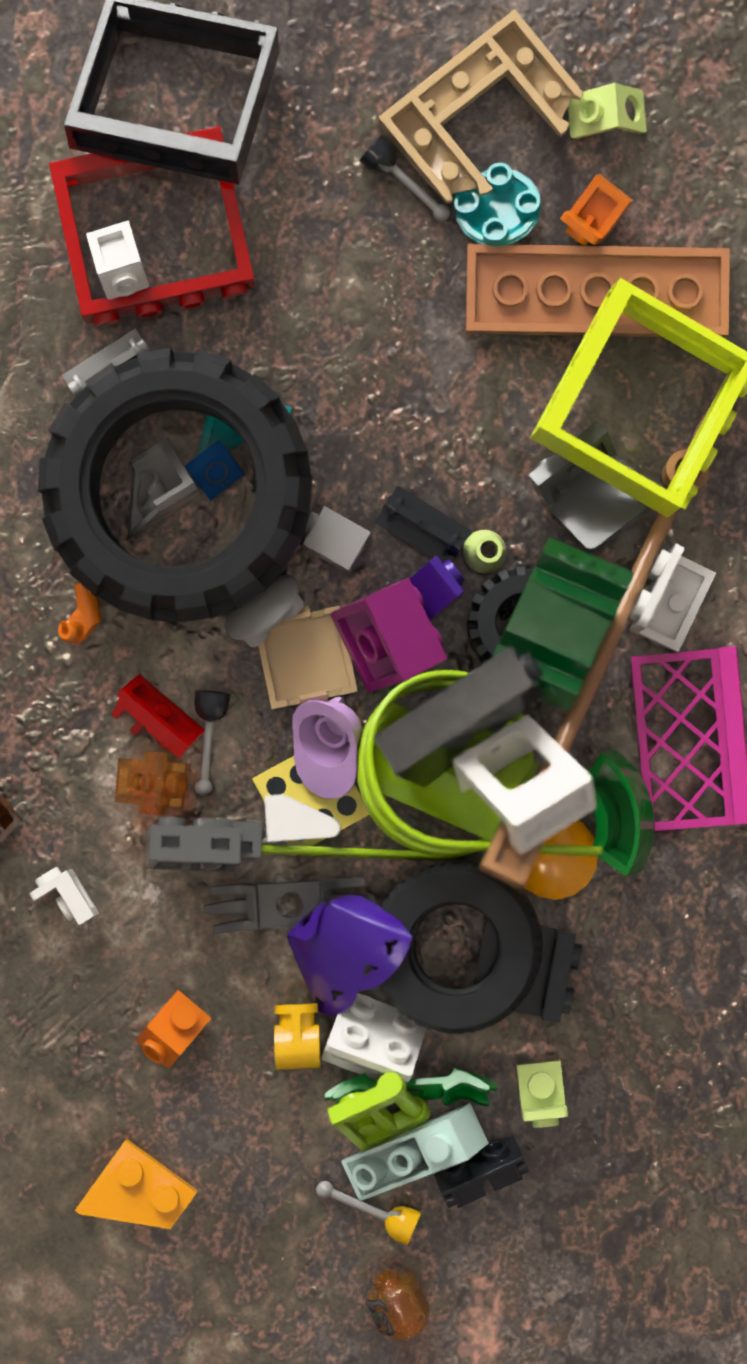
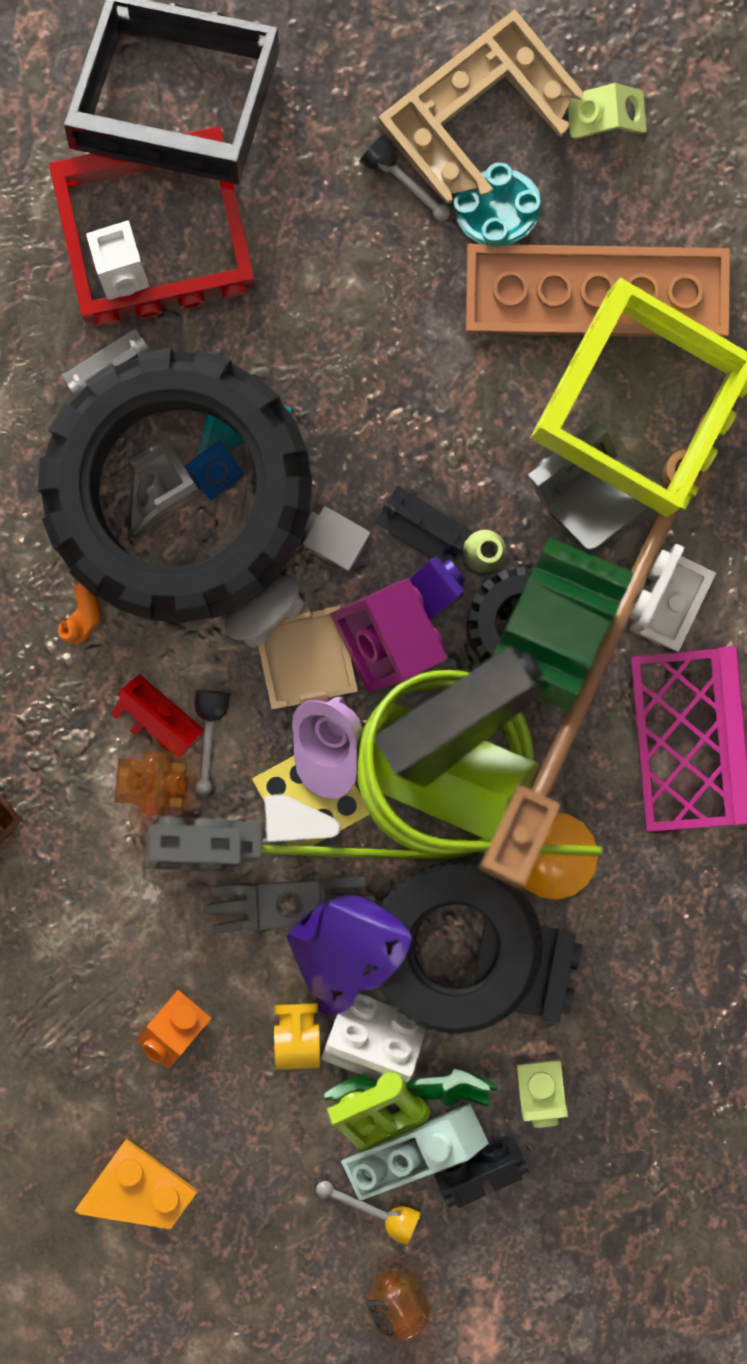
(73, 900): white bracket -> none
(540, 805): white window -> none
(596, 212): orange bracket -> none
(622, 813): green brick -> none

